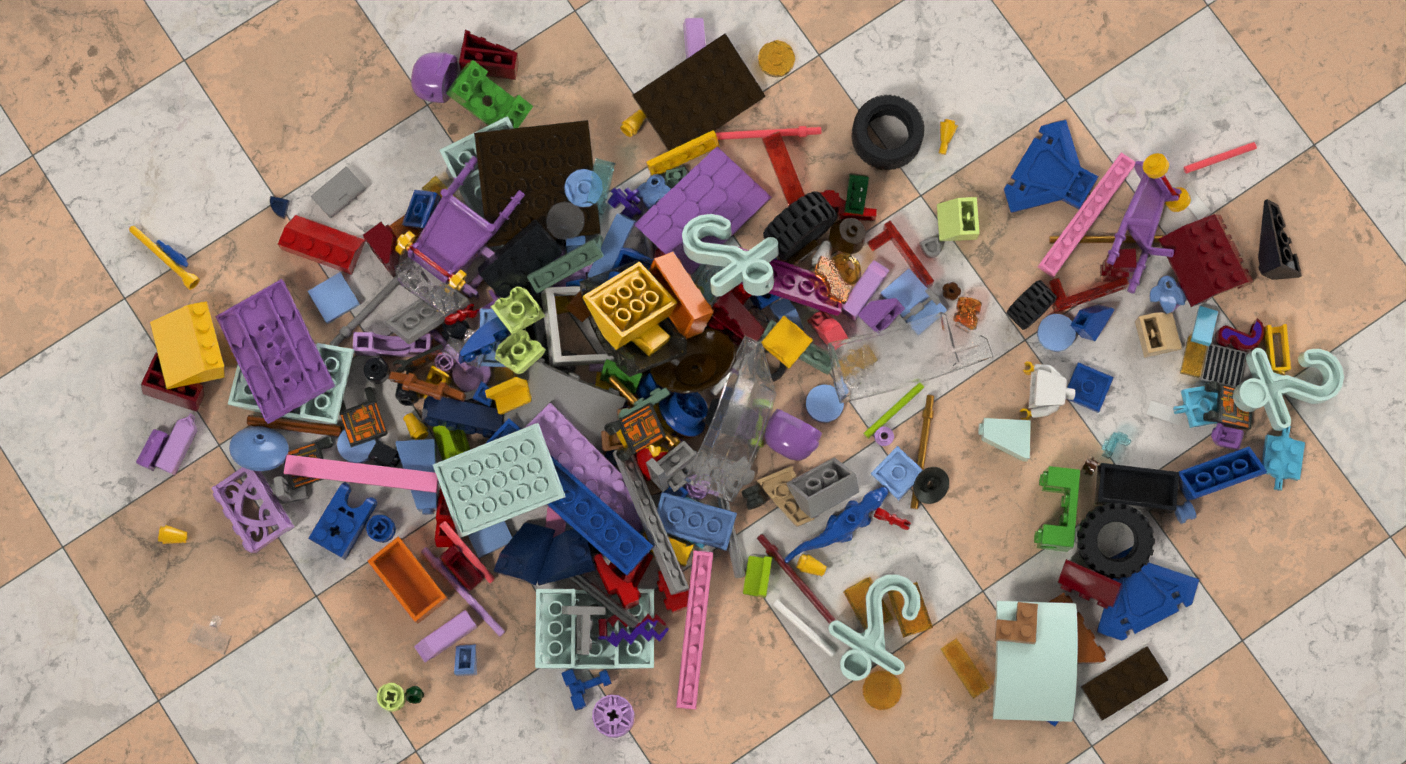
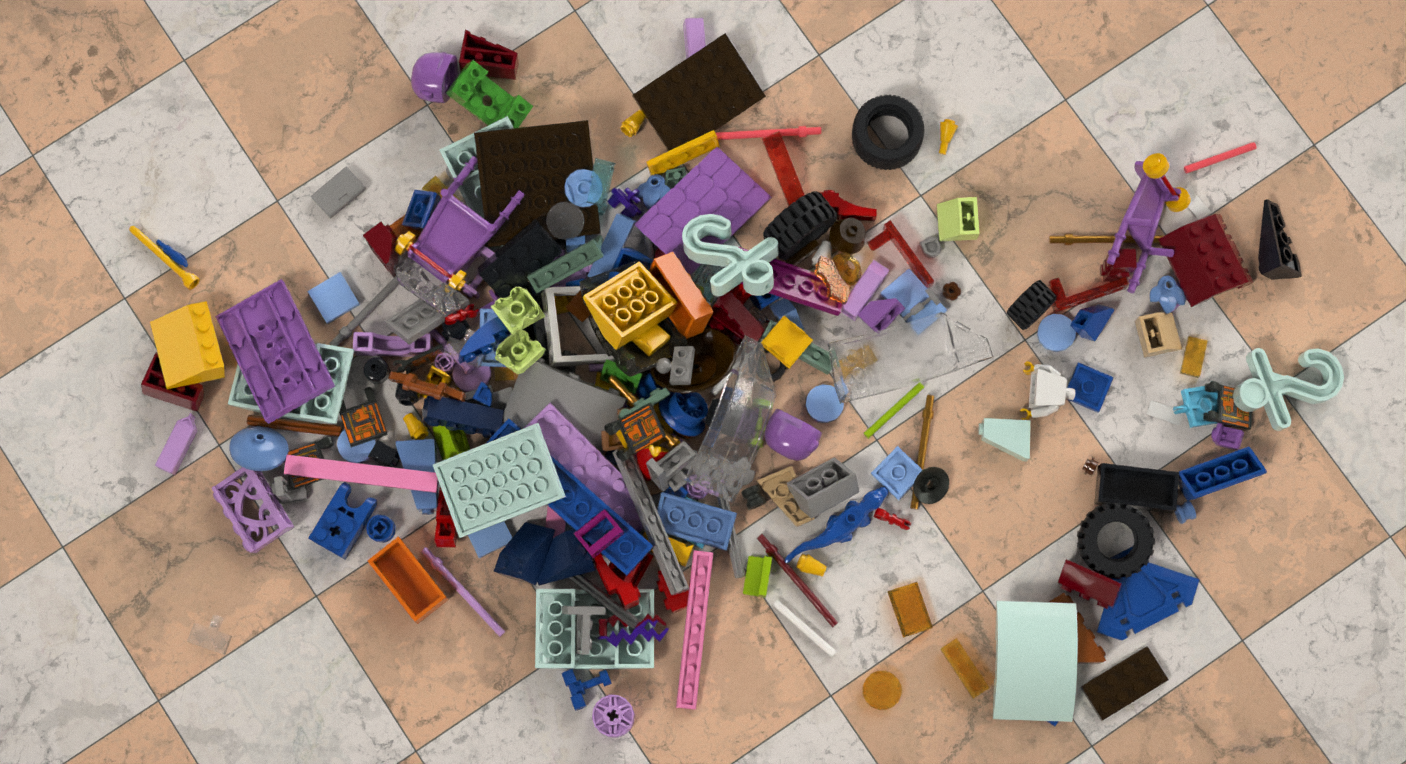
(152, 449): medium lavender bracket -> none
(171, 535): yellow cone -> none
(279, 206): dark blue tile -> none
(321, 244): red slope -> none
(391, 697): yellowish green wheel -> none
(414, 694): dark green plate -> none
(445, 636): lavender piece -> none
(461, 567): dark red animal -> none
(465, 660): medium blue slope -> none
(467, 552): coral bar -> none
(509, 394): yellow panel -> none
(603, 542): none -> magenta tile
(680, 367): none -> light grey plate
(776, 58): clear yellow tile -> none
(827, 327): coral slope -> none
(856, 194): dark green bracket -> none
(856, 597): clear yellow piece -> none
(871, 644): light aqua piece -> none
(884, 442): lavender plate -> none
(967, 312): clear orange wheel -> none
(1021, 630): medium nougat plate -> none
(1050, 172): blue plate -> none
(1065, 482): bright green plate -> none
(1086, 215): bright pink tile -> none
(1110, 445): clear light blue bracket -> none
(1204, 326): medium azure tile -> none
(1223, 365): tile -> none
(1241, 340): dark red animal -> none
(1277, 348): yellow window -> none
(1283, 457): medium azure plate -> none

